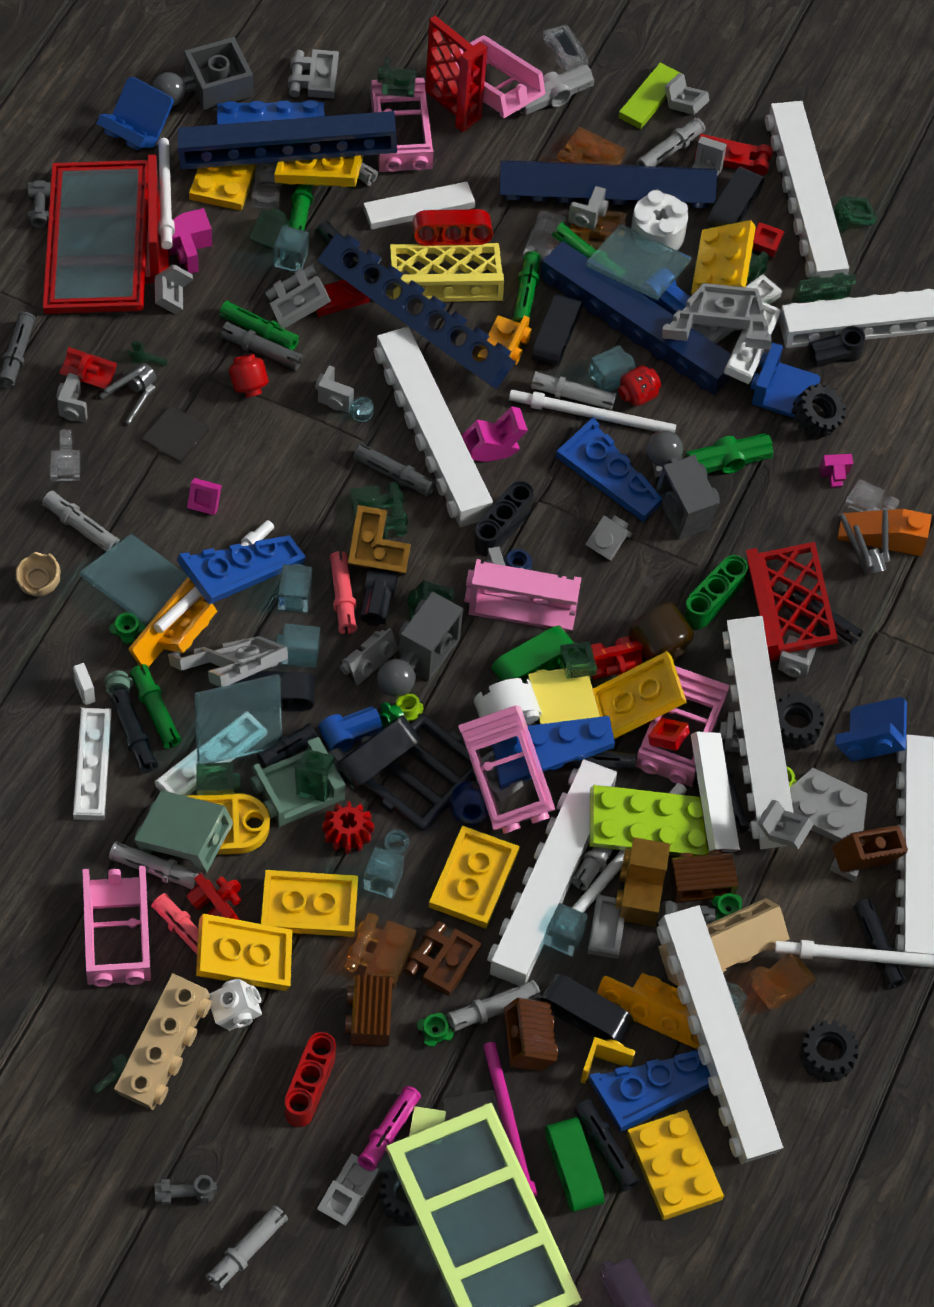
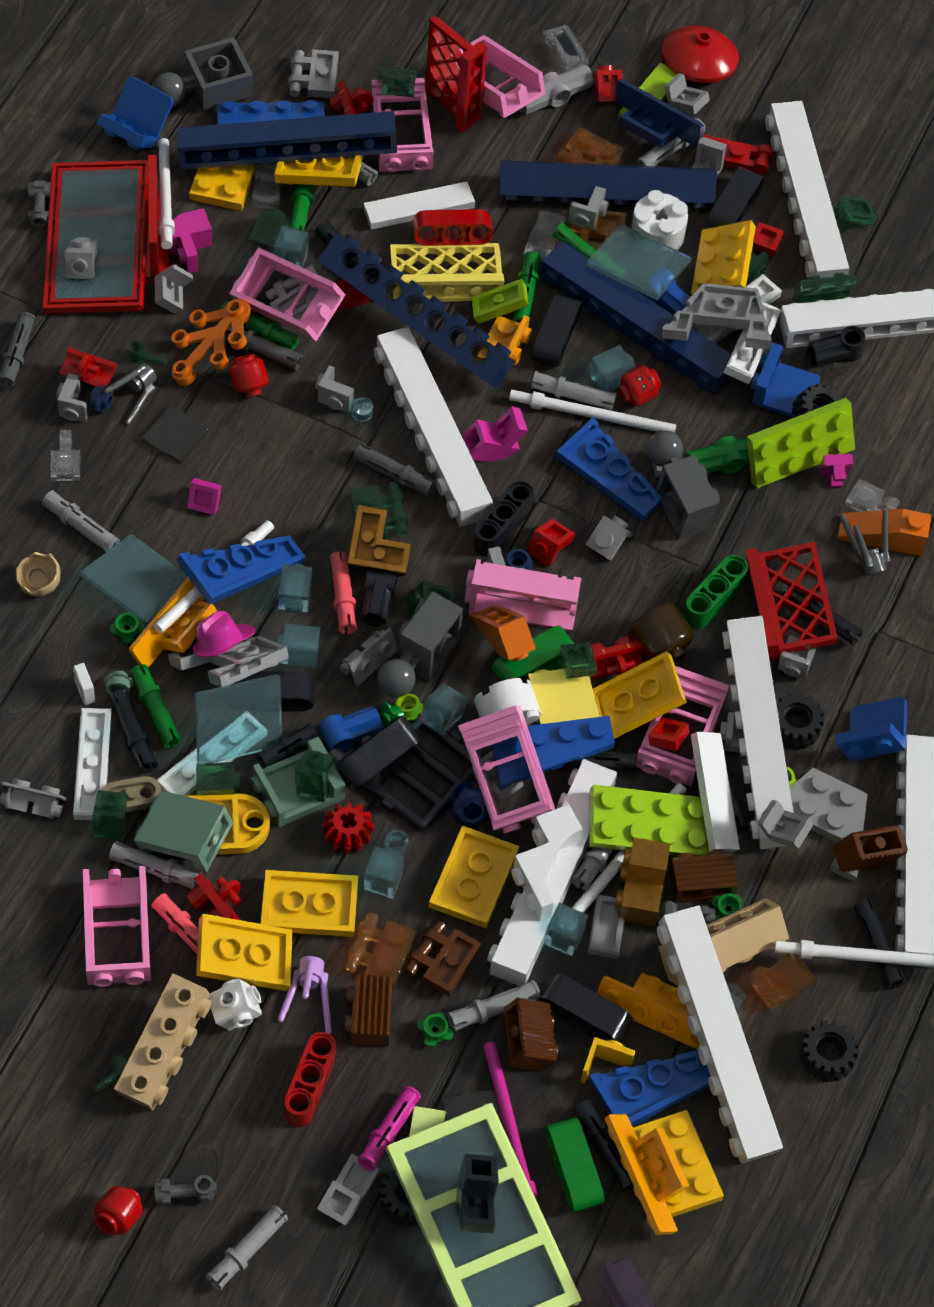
(44, 800): none -> light grey hinge
(80, 258): none -> light grey bracket
(100, 400): none -> dark blue plate
(110, 815): none -> clear green bracket
(118, 1210): none -> red head
(134, 788): none -> dark tan plate
(219, 634): none -> dark pink piece
(235, 314): none -> orange plant
(309, 975): none -> lavender plant
(320, 309): none -> bright pink door
(351, 100): none -> red hips
(443, 709): none -> clear light blue brick
(476, 1193): none -> black brick
(500, 301): none -> lime plate
(505, 631): none -> orange slope
(548, 541): none -> red bracket
(553, 835): none -> white arch
(606, 83): none -> red bracket
(651, 1169): none -> light orange bracket
(654, 118): none -> dark blue bracket
(700, 53): none -> red dish
(800, 442): none -> lime plate

